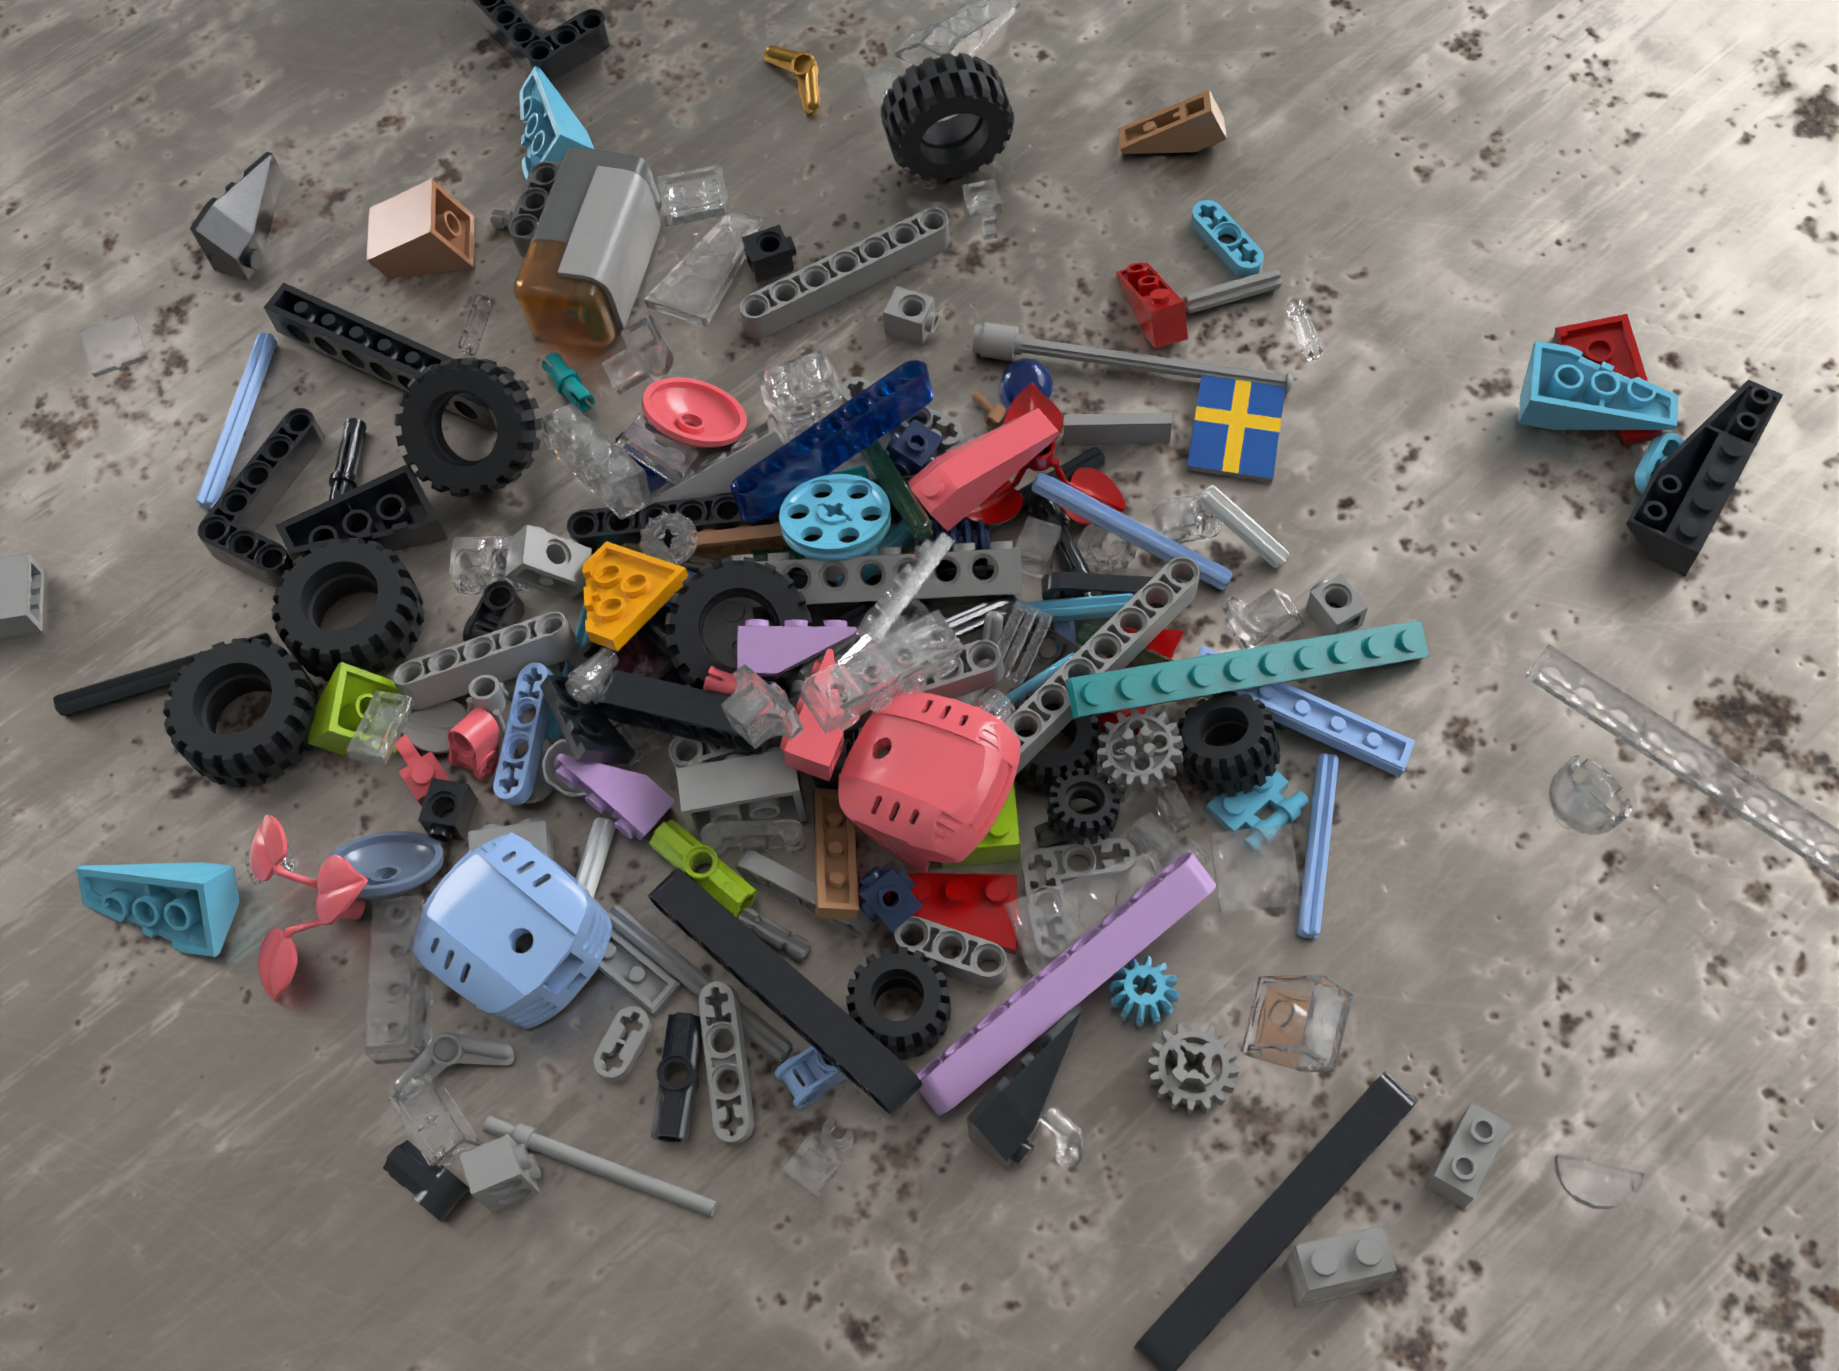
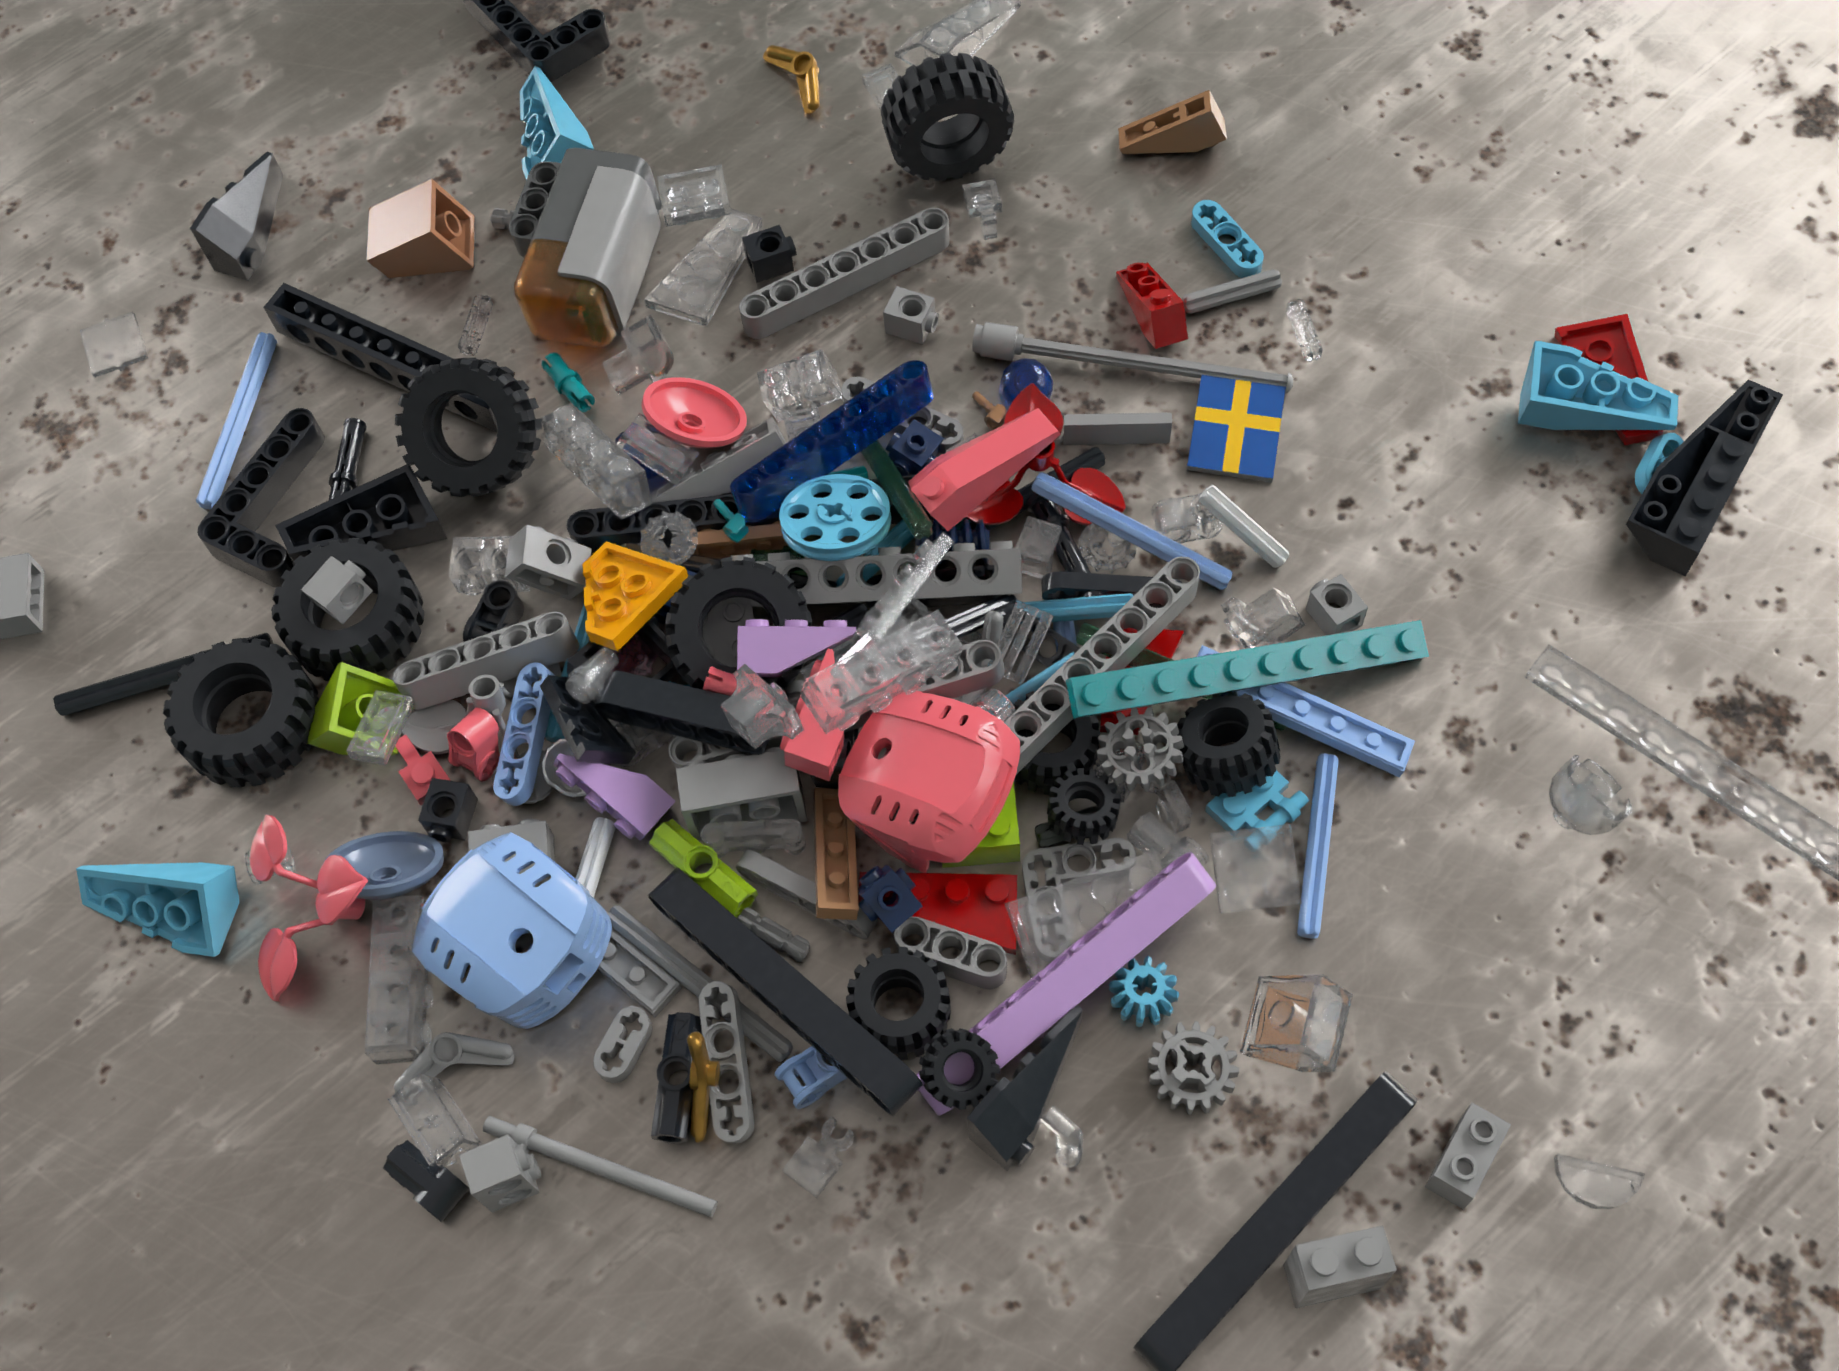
(338, 588): none -> light grey brick
(702, 1076): none -> pearl gold piece
(736, 527): none -> teal hand
(934, 1061): none -> black tyre

